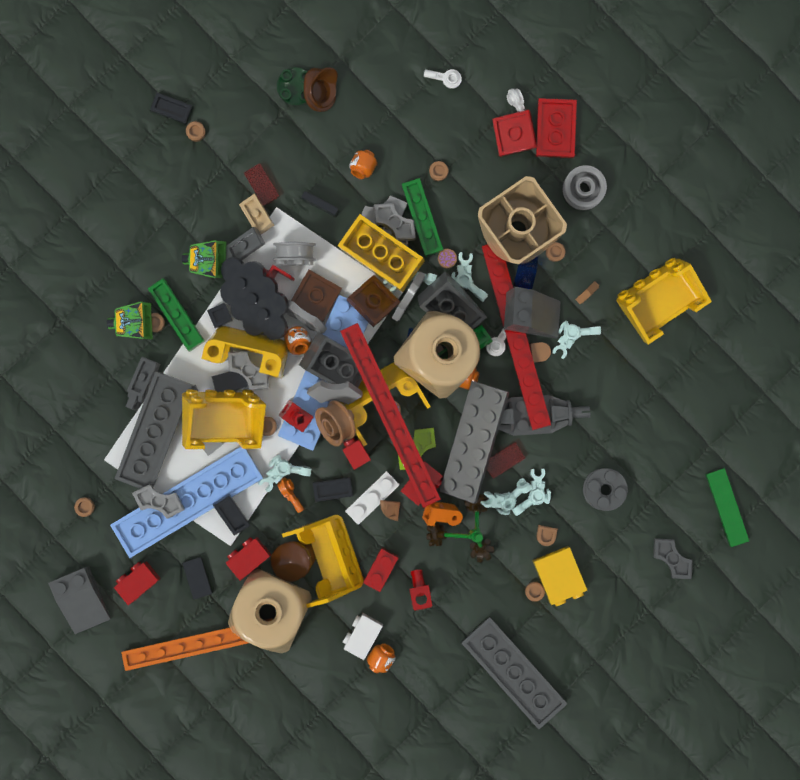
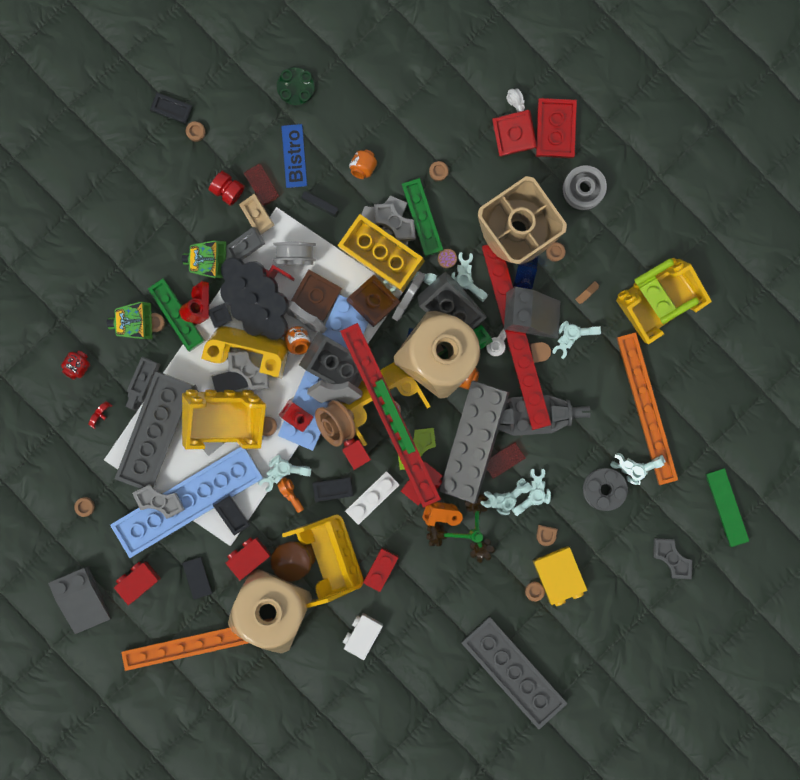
(75, 365): none -> red head
(98, 413): none -> red piece
(198, 304): none -> red plate
(224, 186): none -> red wheel
(294, 156): none -> blue sticker
(320, 88): reddish brown piece -> none
(381, 658): orange head -> none
(390, 509): medium nougat tile -> none
(397, 424): none -> green plate
(419, 589): red bracket -> none
(450, 78): white plate -> none
(635, 470): none -> light aqua piece
(646, 406): none -> orange plate
(657, 295): none -> lime plate

